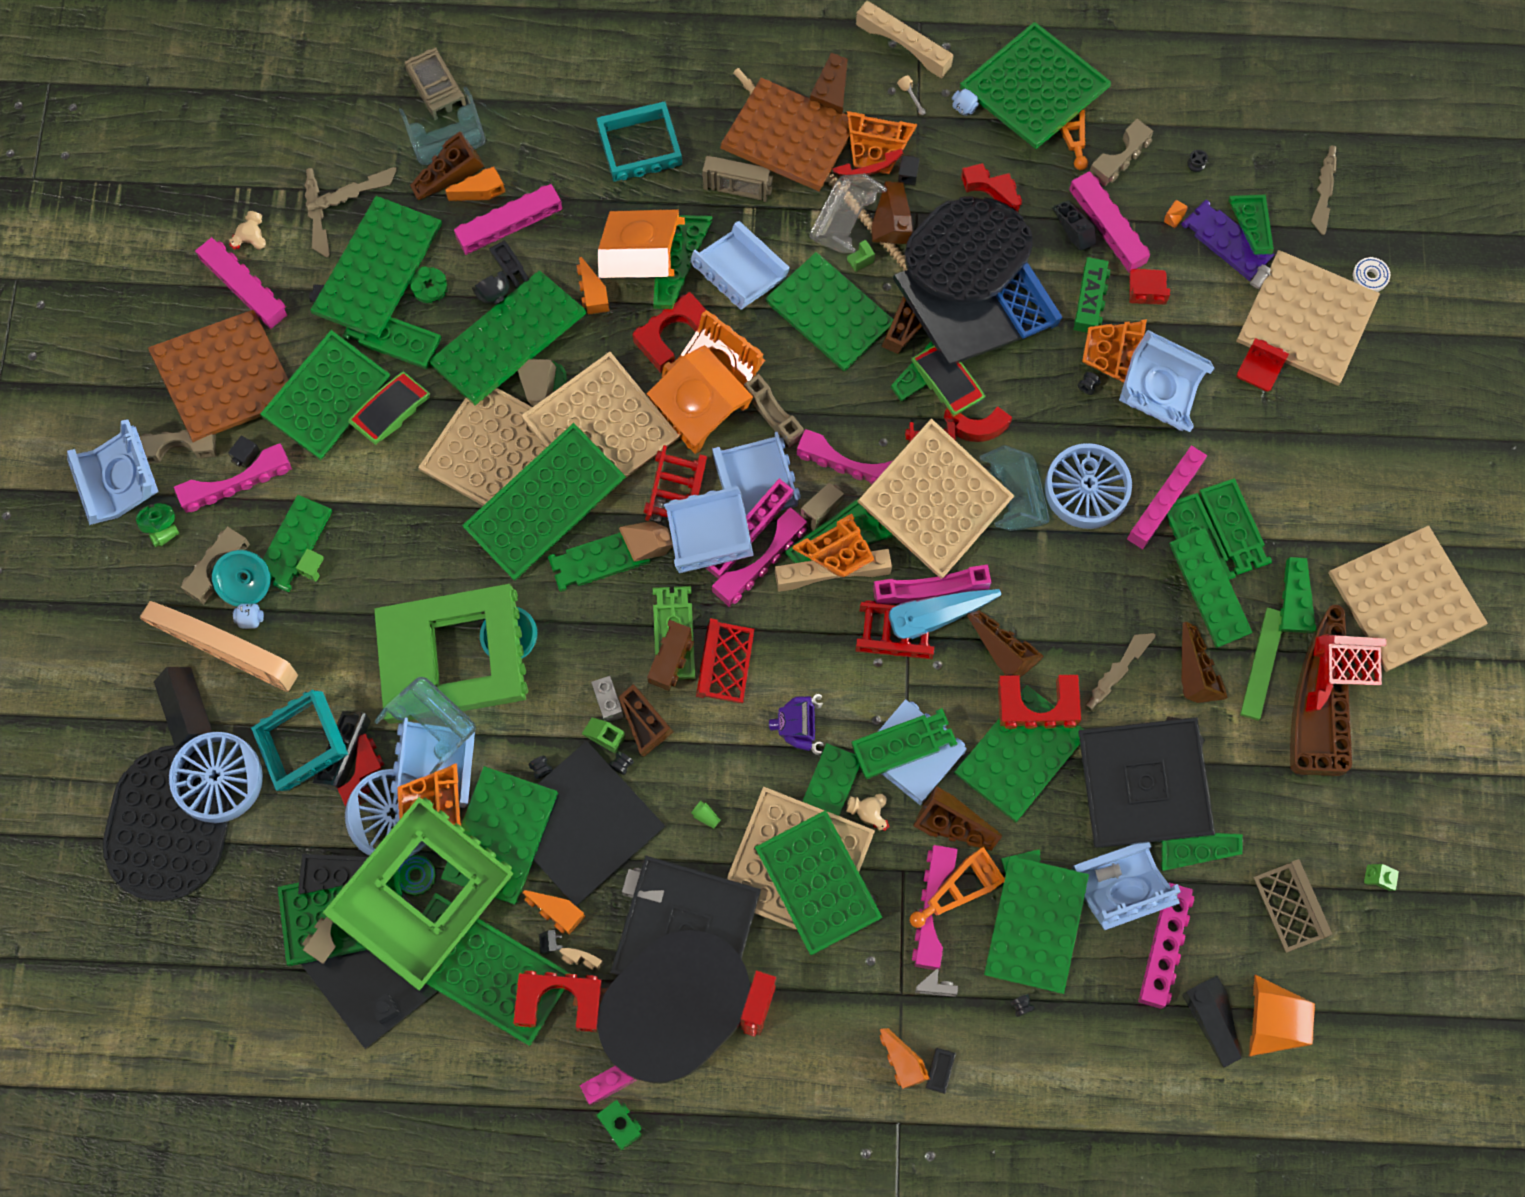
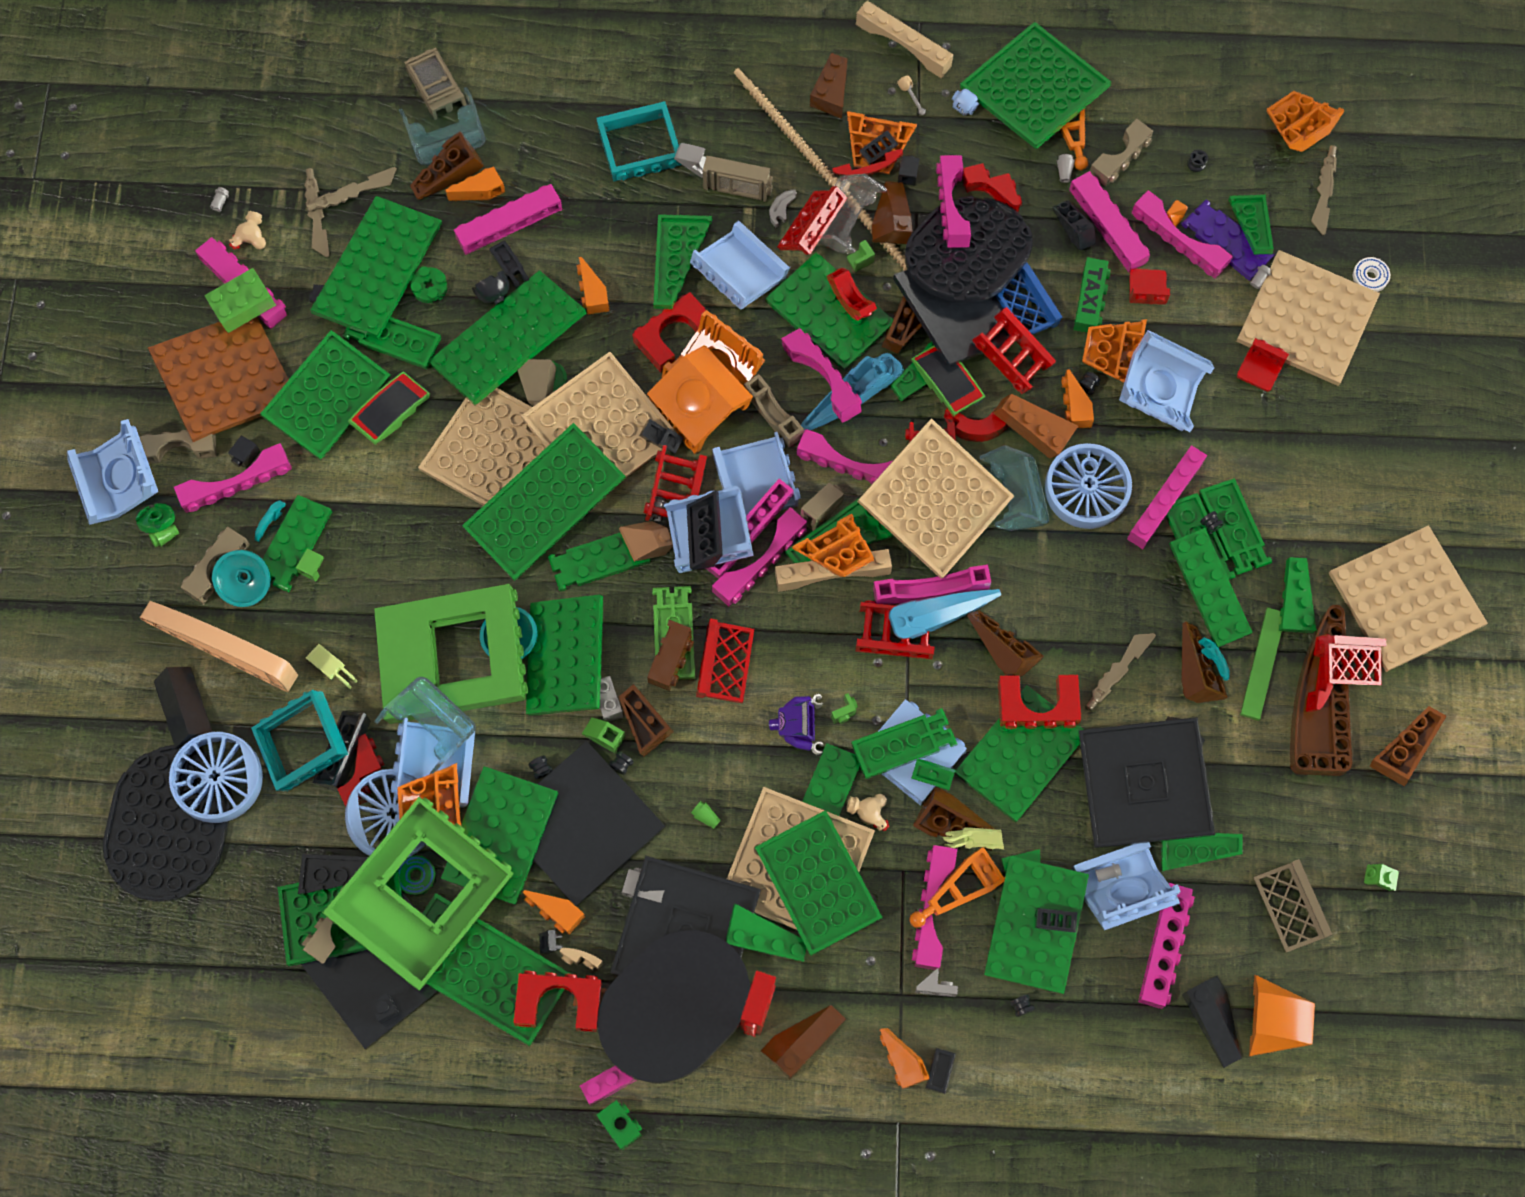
(219, 199): none -> light grey pin
(240, 300): none -> bright green brick
(247, 616): light blue head -> none
(272, 514): none -> teal piece
(329, 664): none -> yellowish green arm
(566, 656): none -> green plate
(638, 243): orange panel -> none
(660, 436): none -> black slope
(691, 158): none -> light grey slope
(704, 531): none -> black slope
(760, 935): none -> green wing
(778, 208): none -> light grey piece
(788, 134): dark orange plate -> none
(798, 1043): none -> reddish brown wedge
(802, 350): none -> dark pink arch
(821, 217): none -> red fence
(843, 714): none -> bright green bracket
(848, 294): none -> red arch
(863, 152): none -> black slope
(865, 380): none -> dark azure piece
(933, 774): none -> green plate
(956, 230): none -> dark pink arch
(975, 838): none -> yellowish green arm
(1025, 339): none -> red fence
(1038, 426): none -> dark orange wedge
(1039, 920): none -> black slope
(1065, 166): none -> light grey cone
(1078, 403): none -> orange slope
(1209, 257): none -> dark pink arch
(1211, 522): none -> black wheel
(1212, 652): none -> teal piece
(1303, 120): none -> orange wedge
(1405, 752): none -> dark orange wedge

